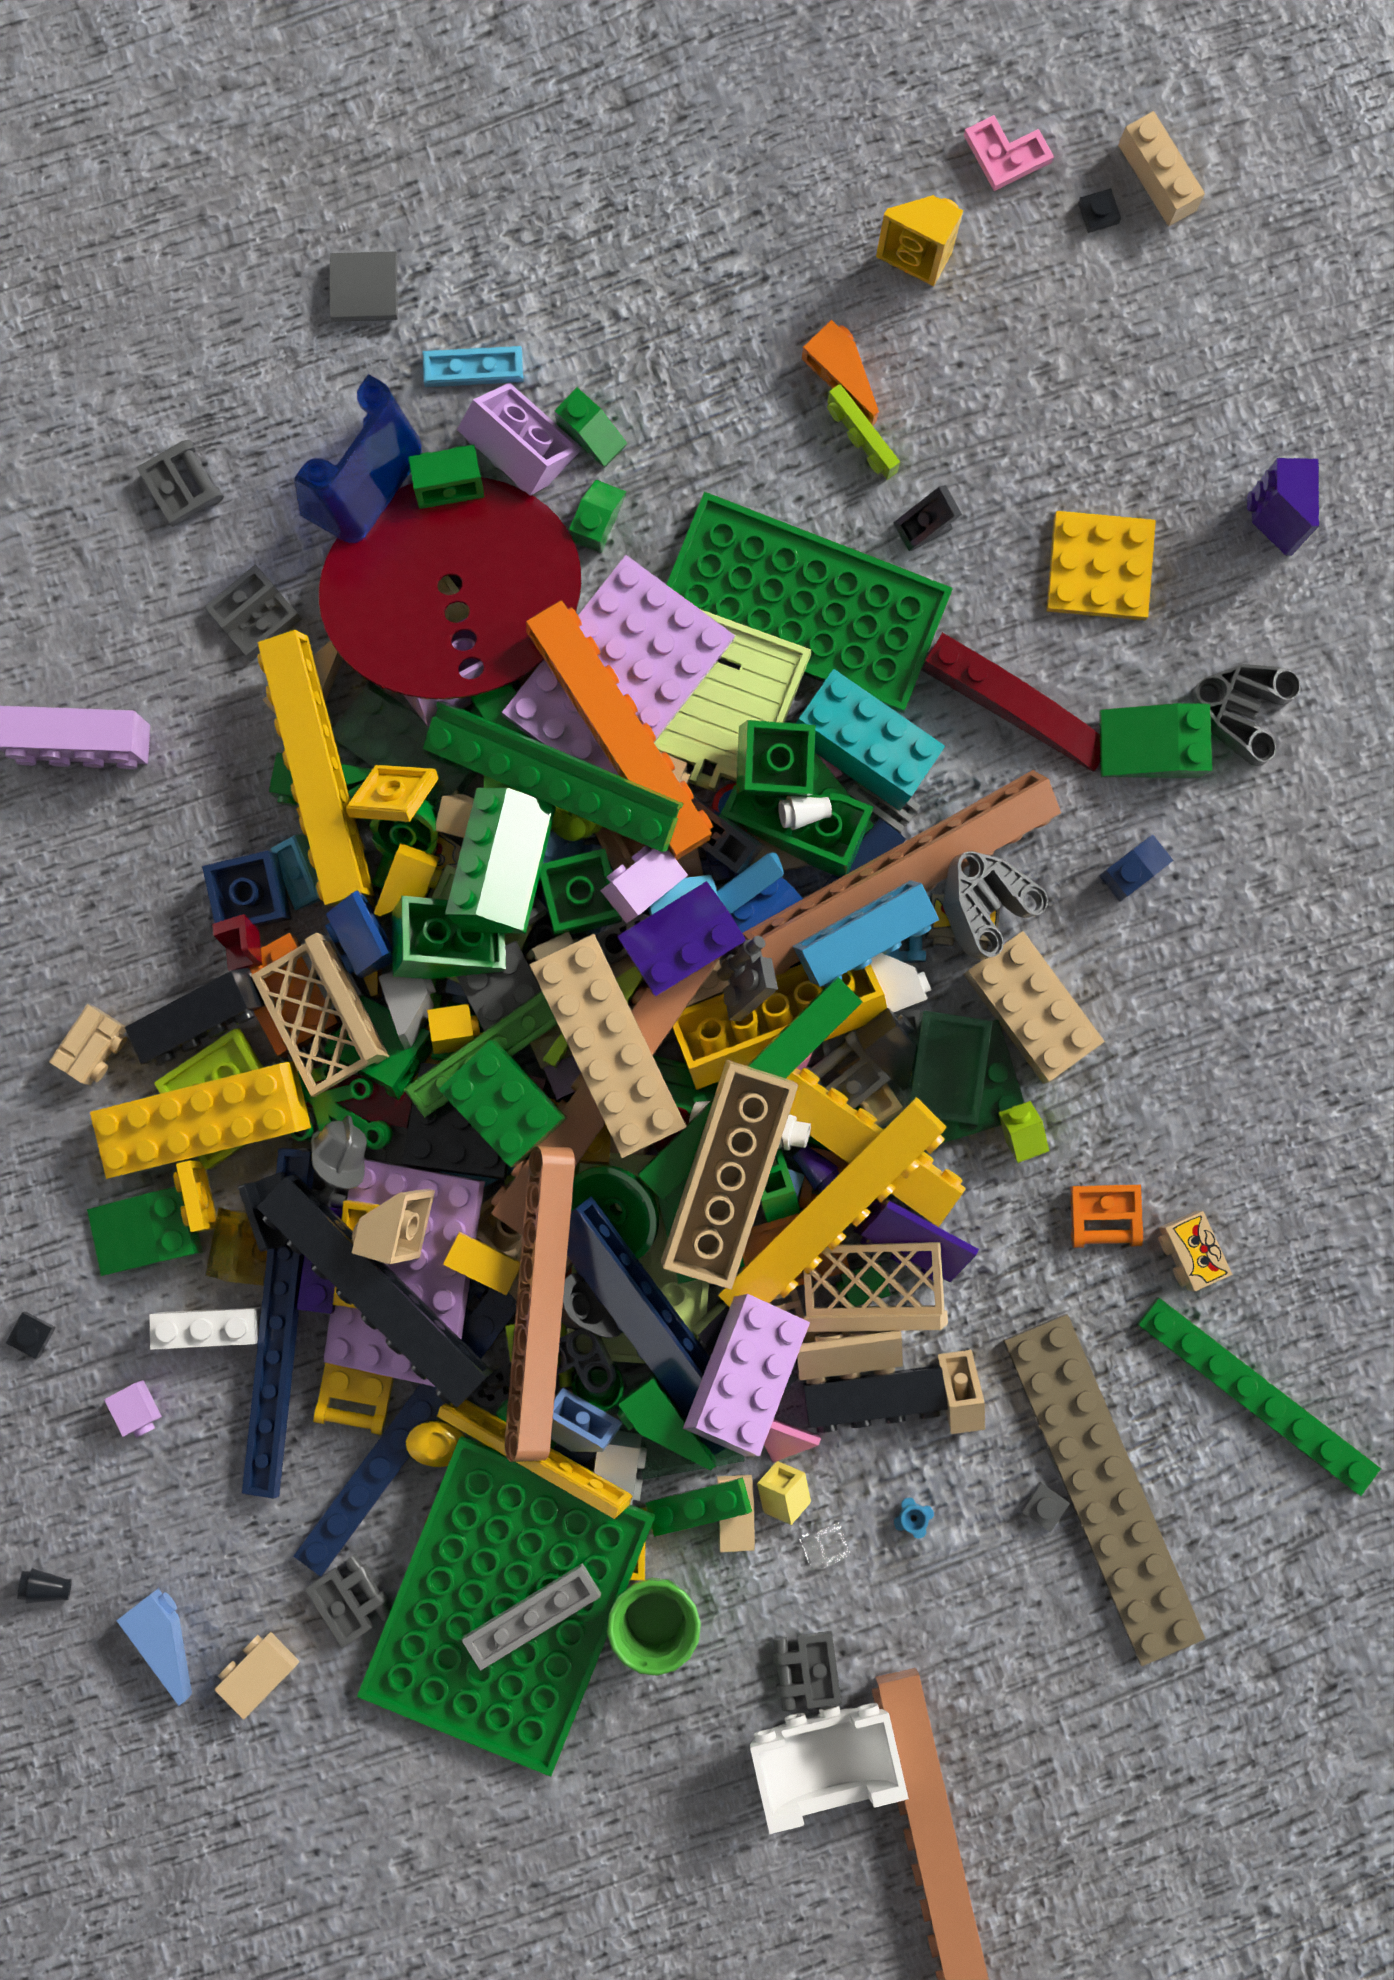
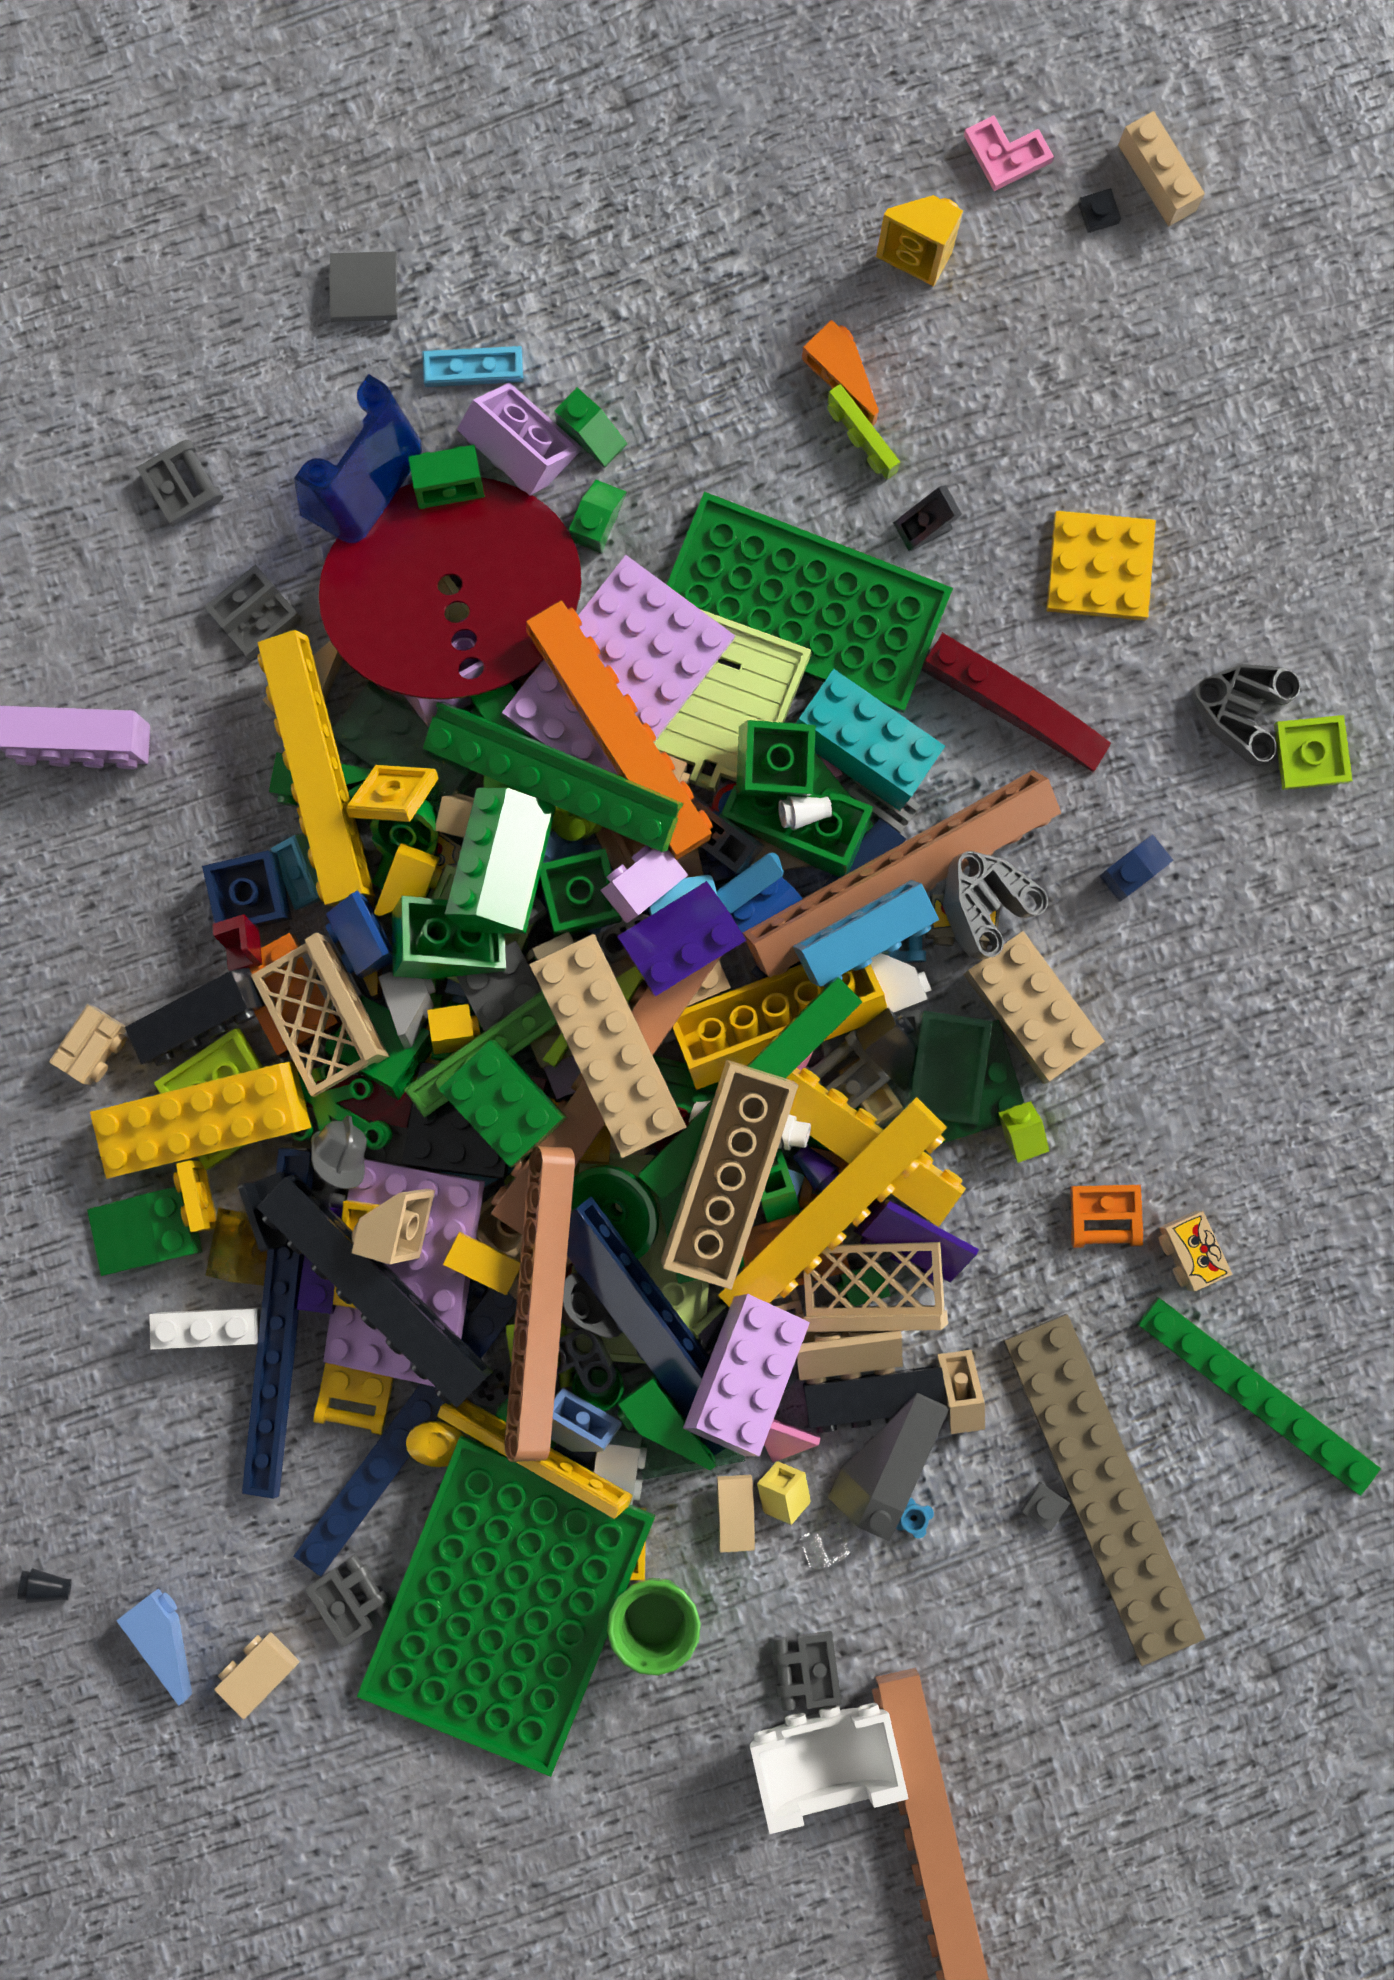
(30, 1335): black plate -> none
(133, 1409): lavender brick -> none
(531, 1616): light grey plate -> none
(699, 1506): green plate -> none
(749, 986): dark grey plate -> none
(883, 1474): none -> dark grey wedge
(1156, 741): green slope -> none
(1287, 502): dark purple slope -> none
(1313, 752): none -> lime plate

